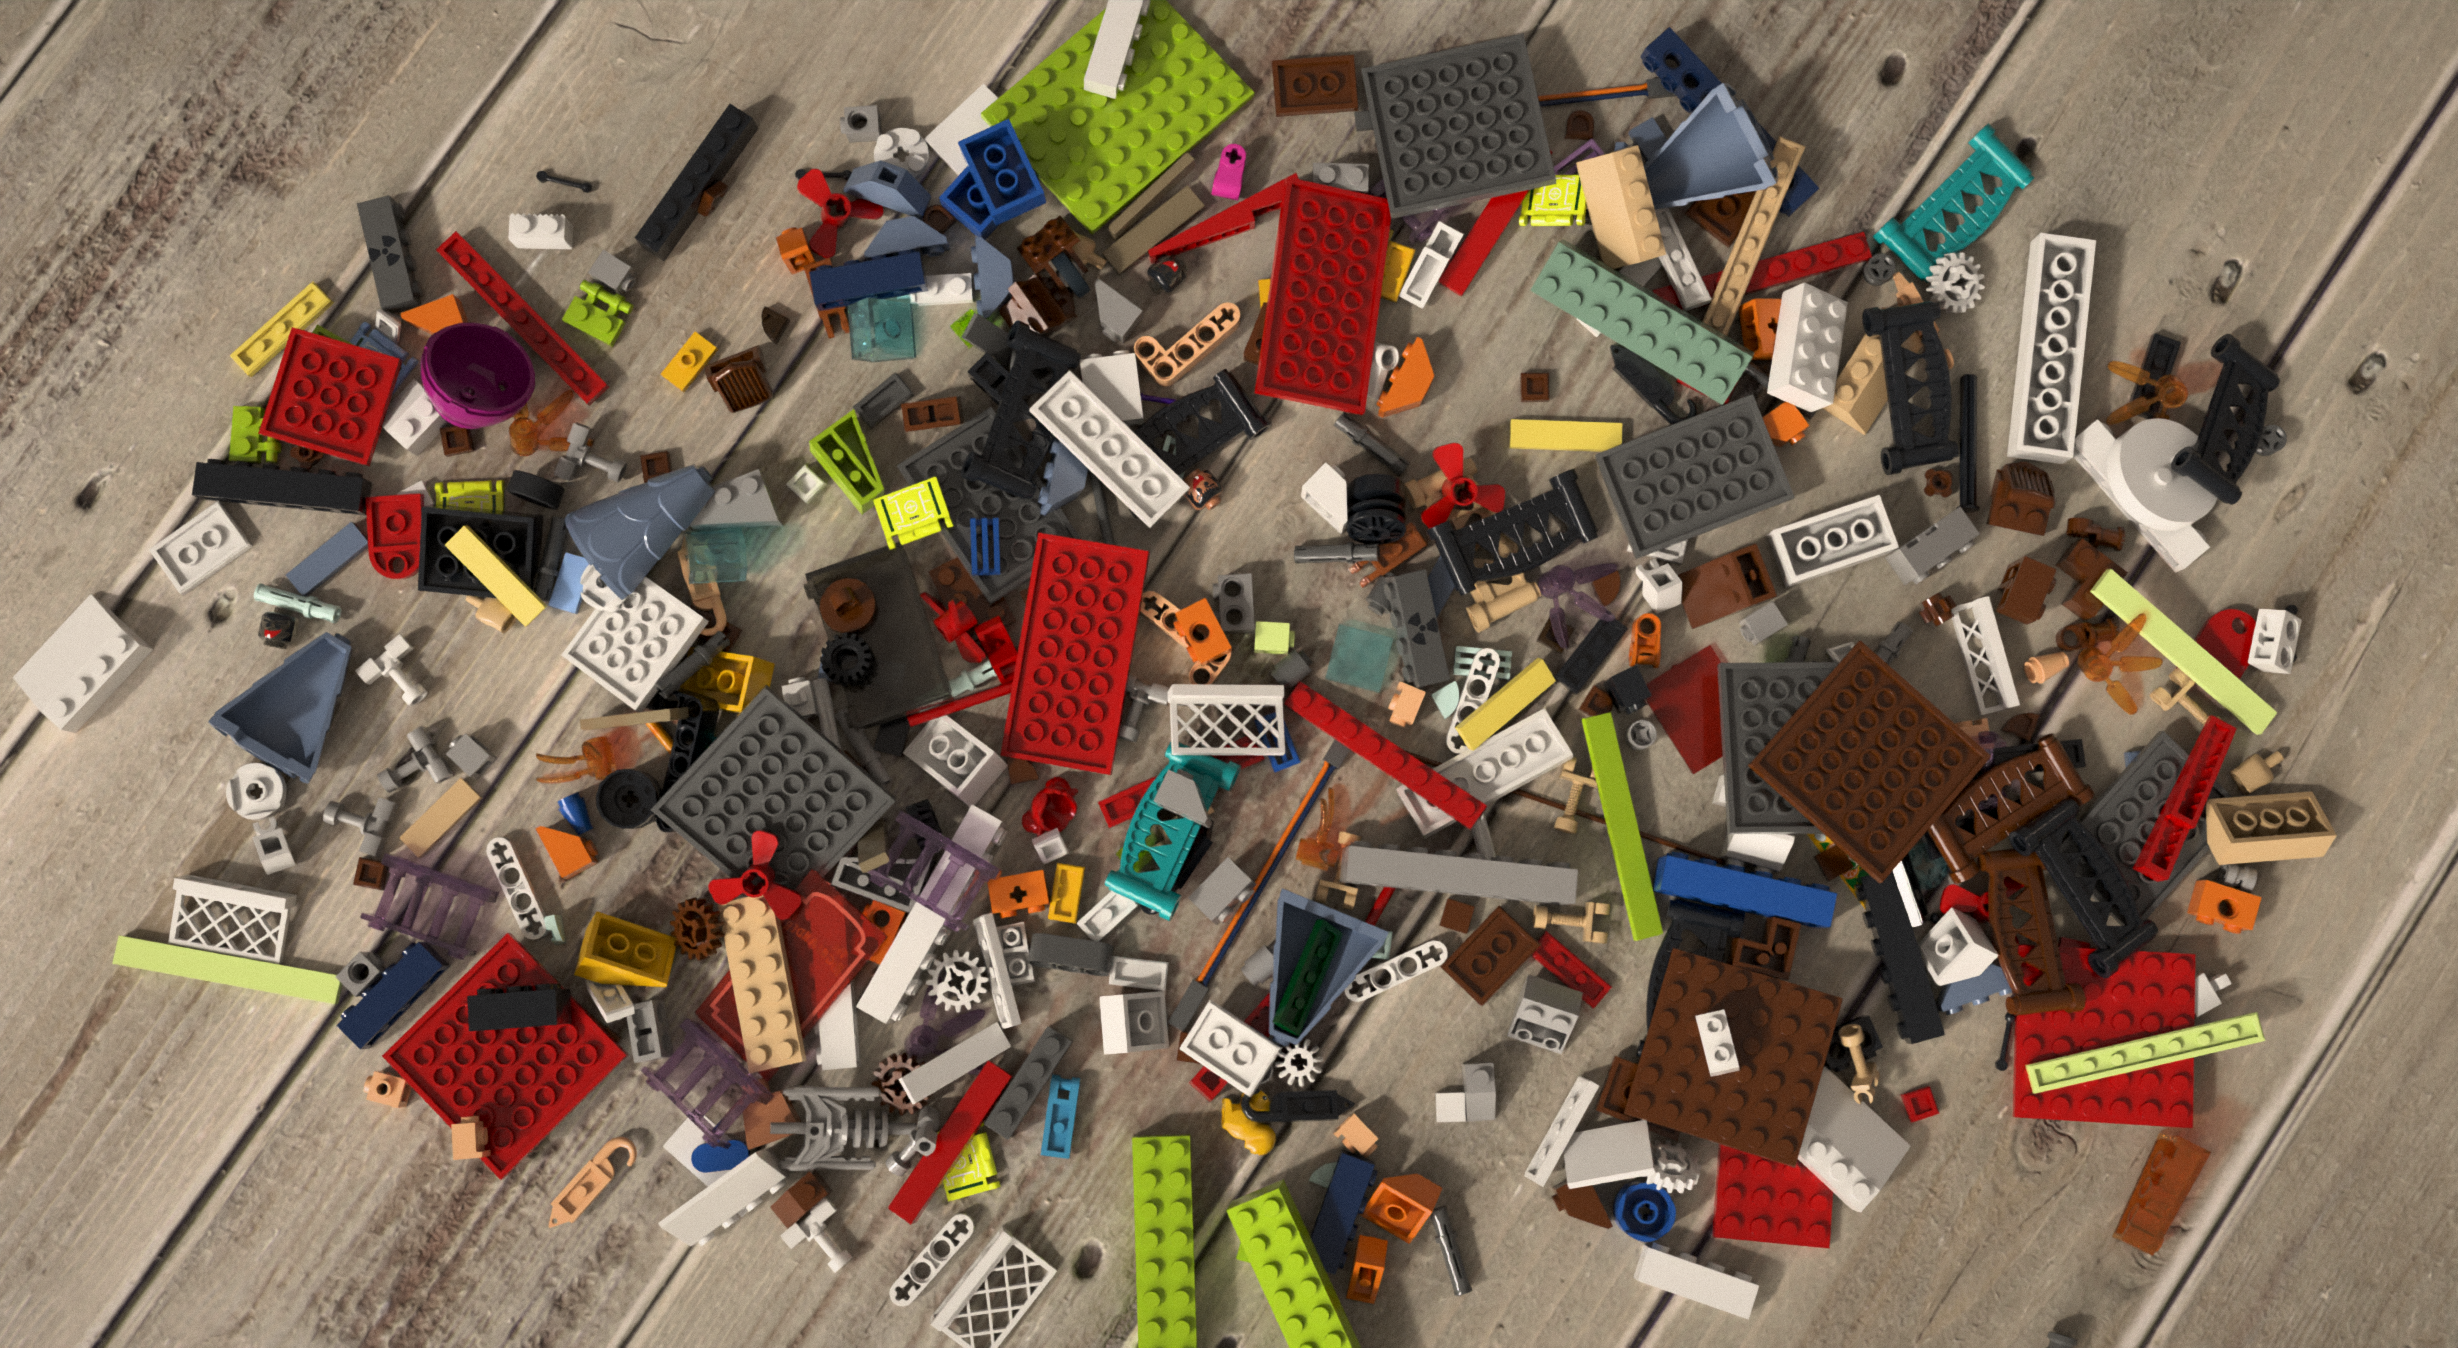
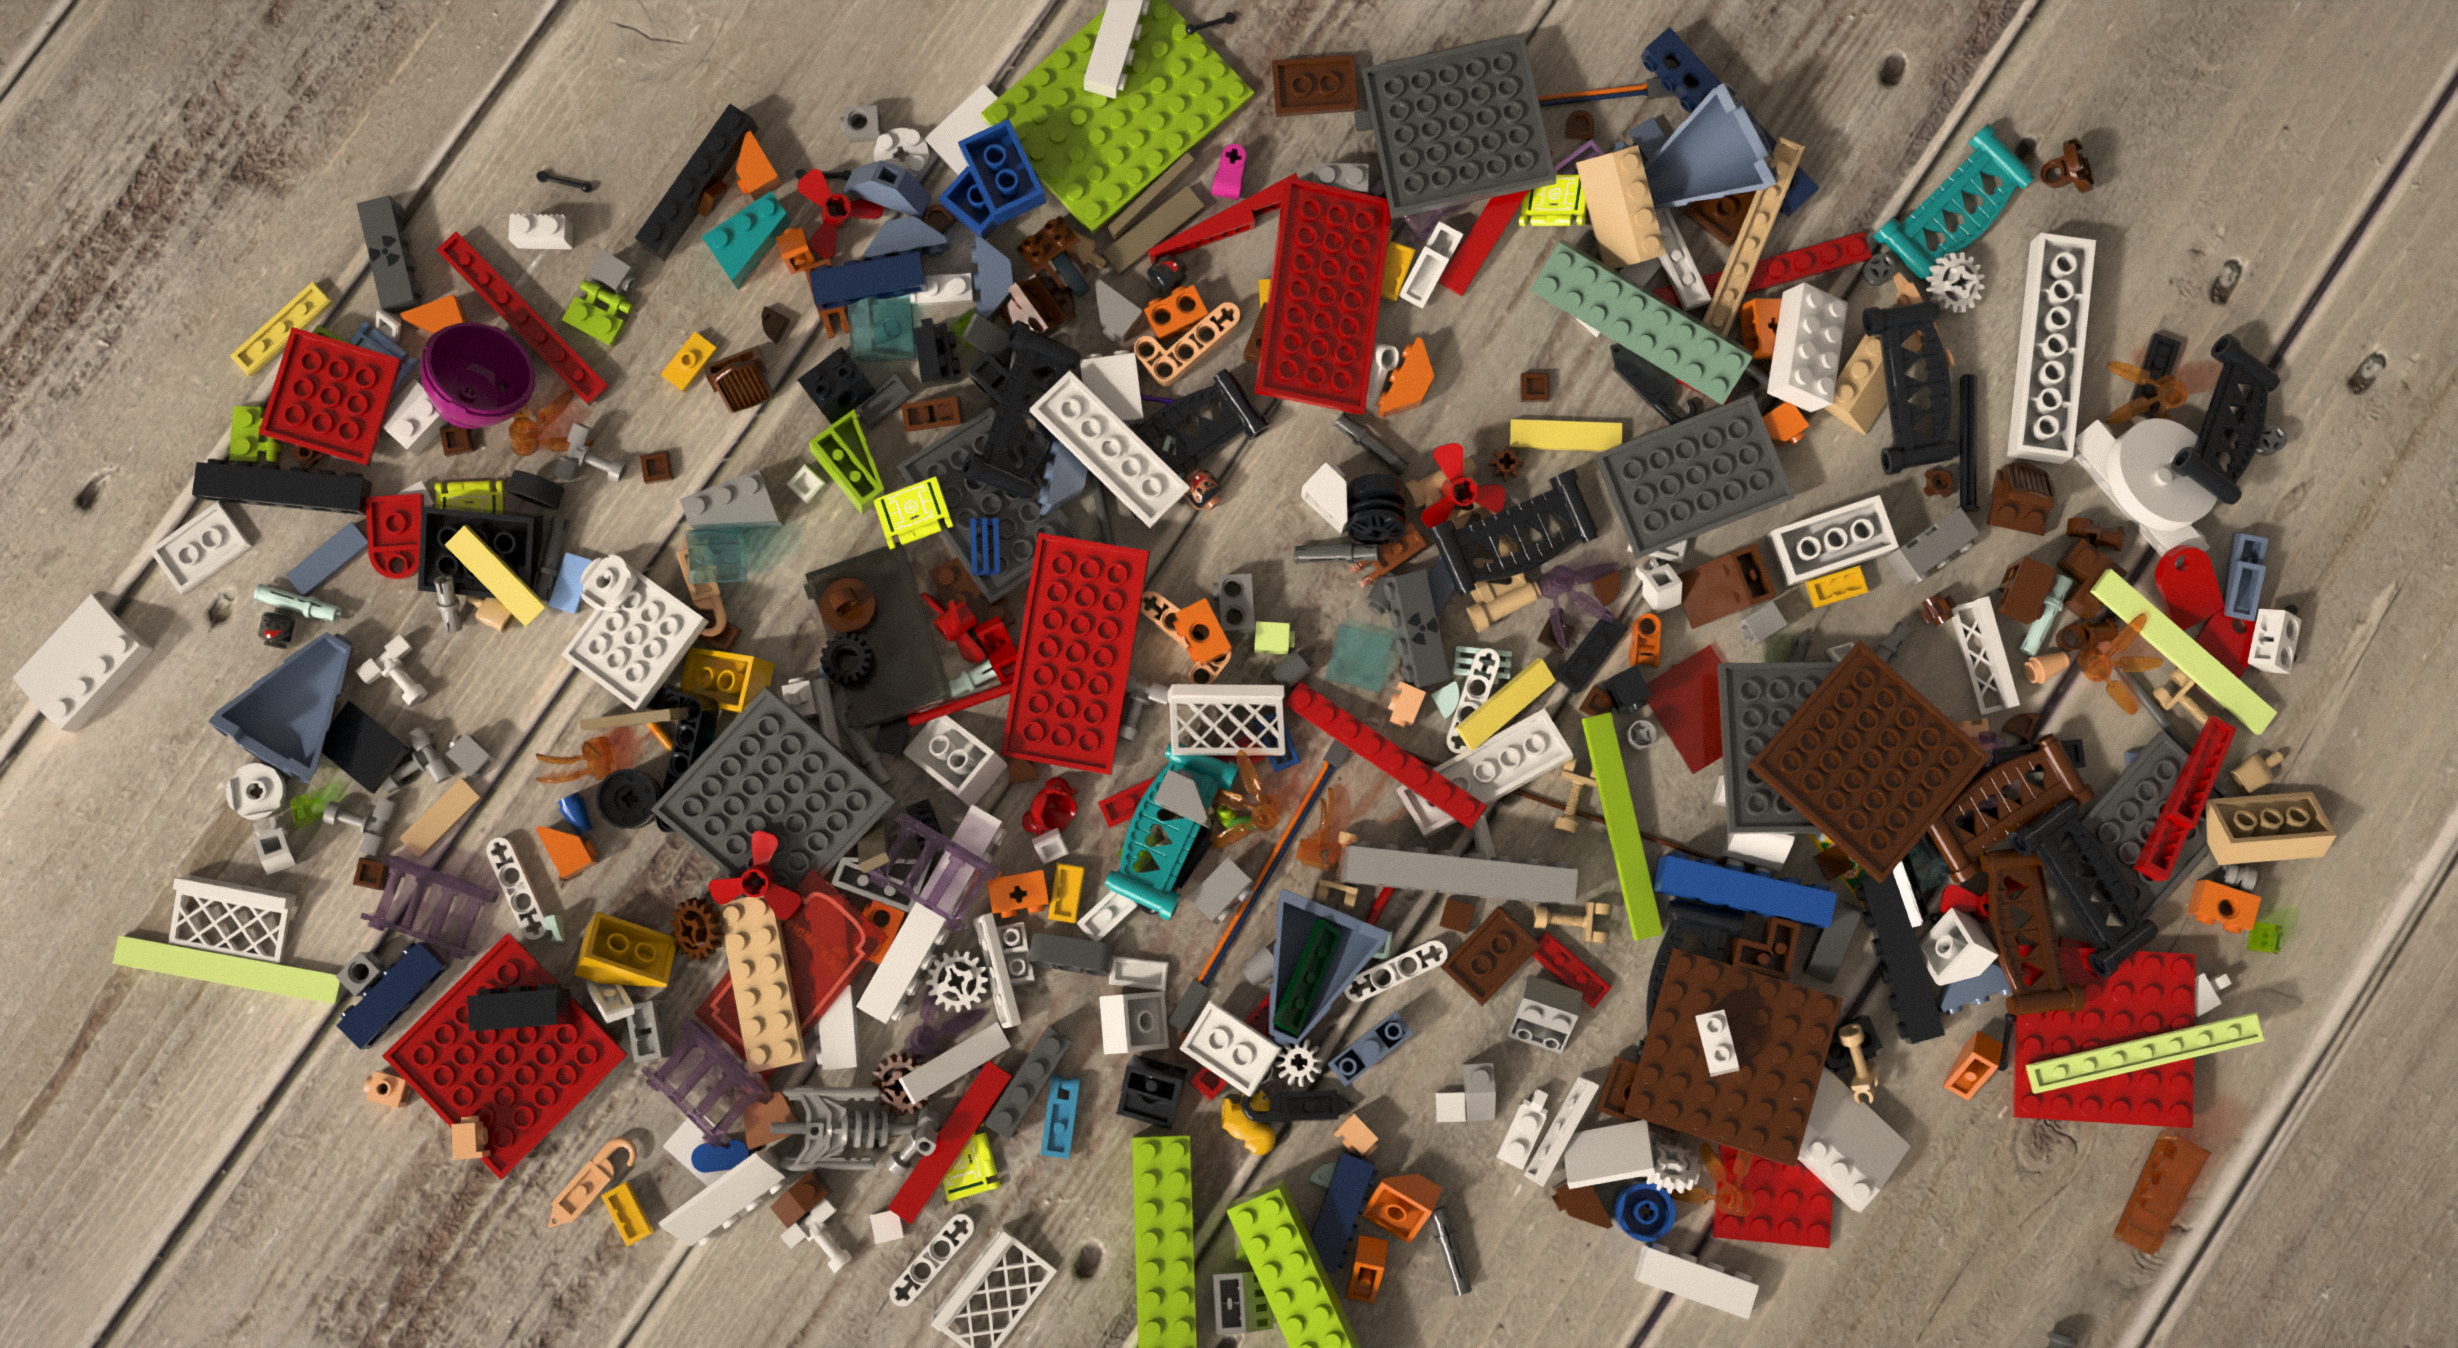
(302, 810): none -> clear neon green tile
(362, 747): none -> black tile
(448, 604): none -> light grey pin
(627, 1213): none -> yellow plate
(638, 525): sand blue cone -> none
(702, 656): dark grey pin -> none
(747, 237): none -> teal wedge
(755, 170): none -> orange slope
(836, 385): none -> black brick
(886, 1226): none -> white tile
(936, 367): none -> black brick
(1151, 1091): none -> black brick
(1180, 320): none -> orange brick
(1229, 19): none -> black hinge
(1229, 817): none -> lime arm
(1240, 1303): none -> slope
(1264, 813): none -> clear orange plant
(1370, 1048): none -> sand blue slope
(1499, 467): none -> reddish brown gear
(1524, 1130): none -> white hinge
(1729, 1198): none -> clear orange plant
(1832, 942): none -> dark grey beam
(1836, 587): none -> yellow plate
(1919, 1104): red tile -> none
(1974, 1065): none -> orange slope
(2040, 628): none -> light aqua pin
(2073, 168): none -> reddish brown tile
(2154, 710): none -> dark grey bar
(2190, 590): none -> red tile
(2244, 576): none -> sand blue slope
(2265, 938): none -> clear neon green tile

